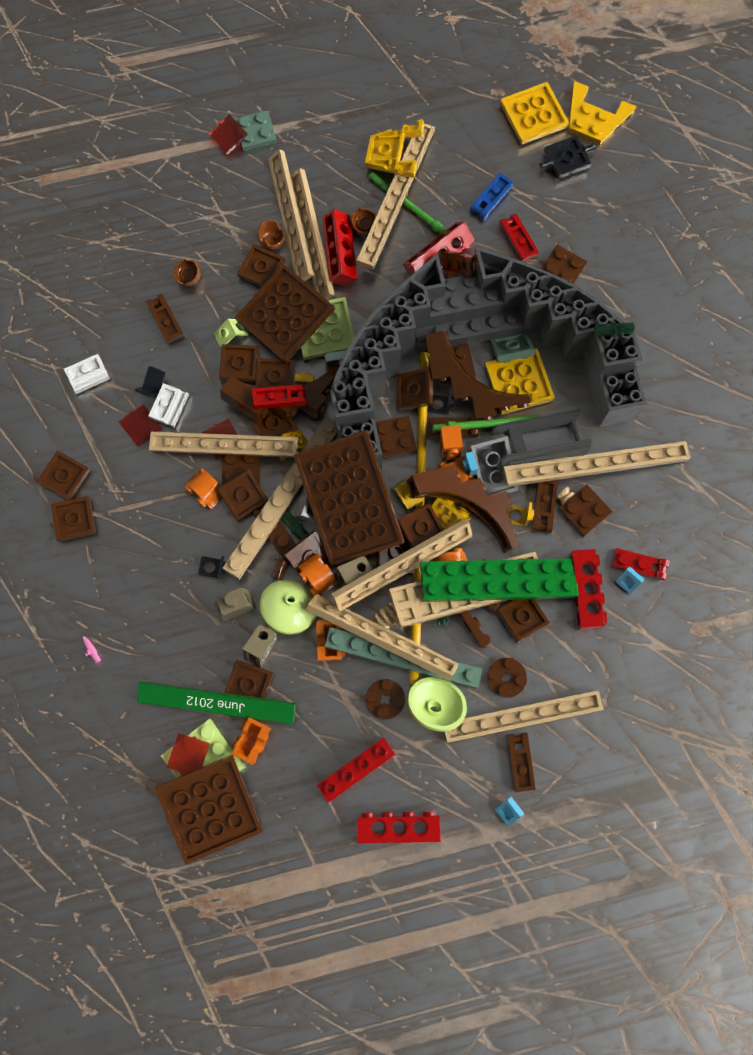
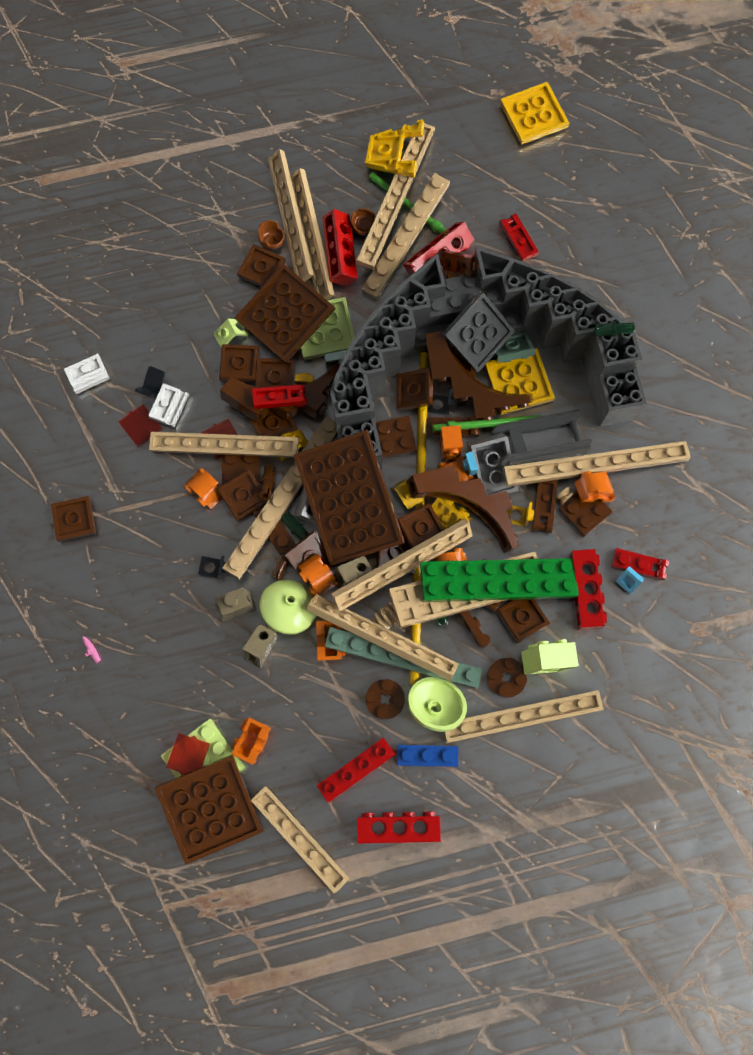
(63, 475): reddish brown plate -> none
(165, 319): reddish brown plate -> none
(187, 272): dark orange hair -> none
(216, 702): green tile -> none
(228, 134): clear red piece -> none
(248, 680): reddish brown plate -> none
(259, 130): sand green plate -> none
(267, 482): none -> reddish brown pin
(300, 839): none -> tan plate
(405, 236): none -> tan plate
(427, 755): none -> blue plate
(478, 332): none -> dark grey plate
(492, 195): blue plate -> none
(509, 811): medium azure plate -> none
(521, 763): reddish brown plate -> none
(549, 657): none -> yellowish green brick
(564, 264): reddish brown plate -> none
(567, 157): black plate -> none
(592, 121): yellow wing -> none
(595, 486): none -> orange cylinder

